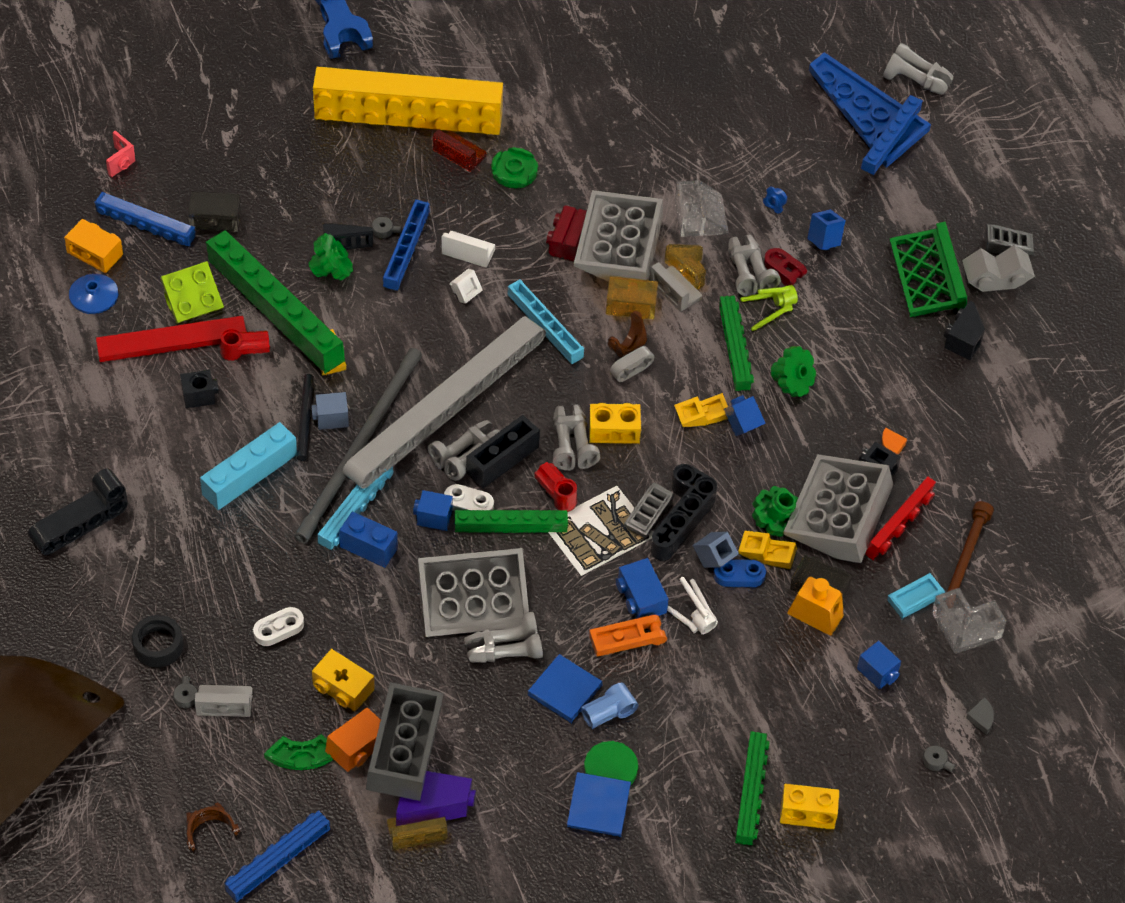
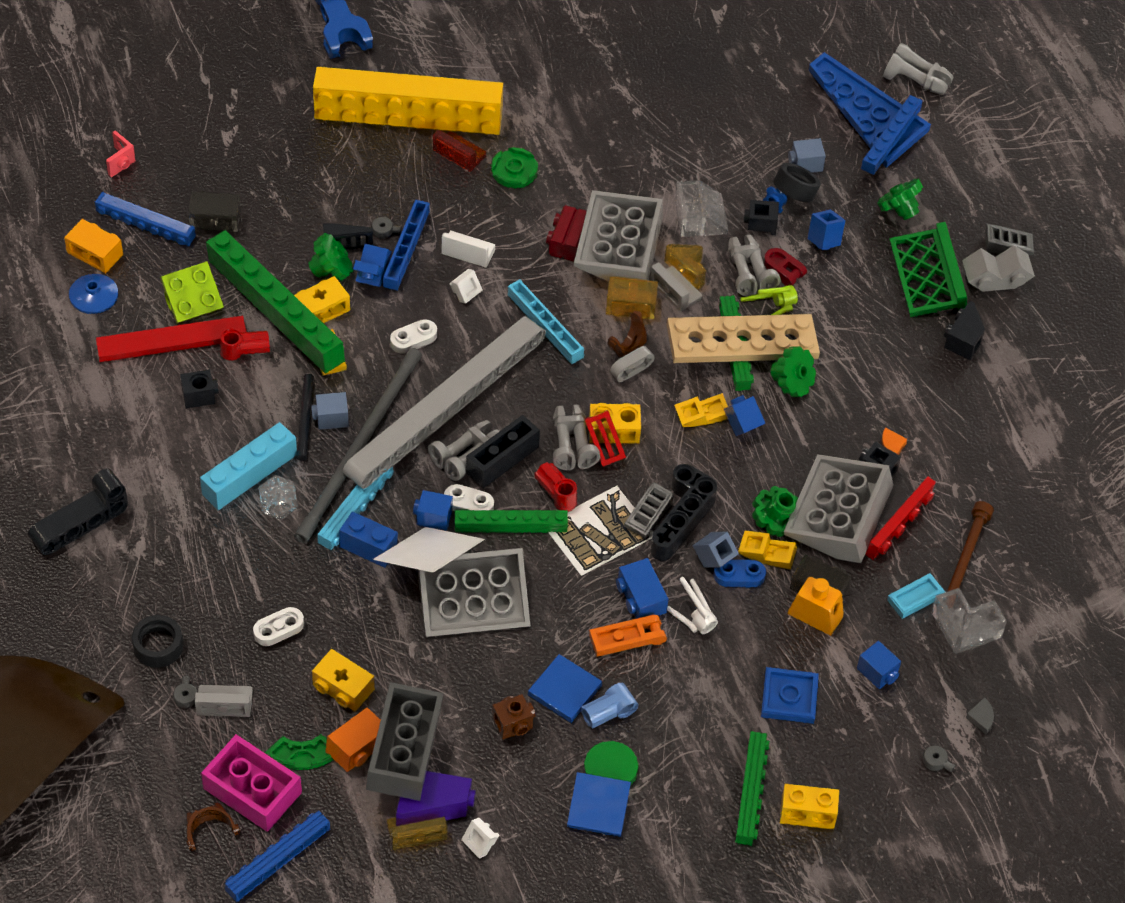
(251, 782): none -> dark pink brick
(278, 497): none -> clear brick
(326, 299): none -> yellow brick
(372, 265): none -> blue brick
(414, 336): none -> white plate
(429, 549): none -> white sticker
(479, 837): none -> white tile
(483, 643): light grey piece -> none
(513, 716): none -> reddish brown brick
(597, 417): none -> red tile
(733, 348): none -> tan plate
(762, 216): none -> black brick
(789, 695): none -> blue tile
(797, 182): none -> black tyre
(808, 154): none -> sand blue brick
(902, 199): none -> green plant

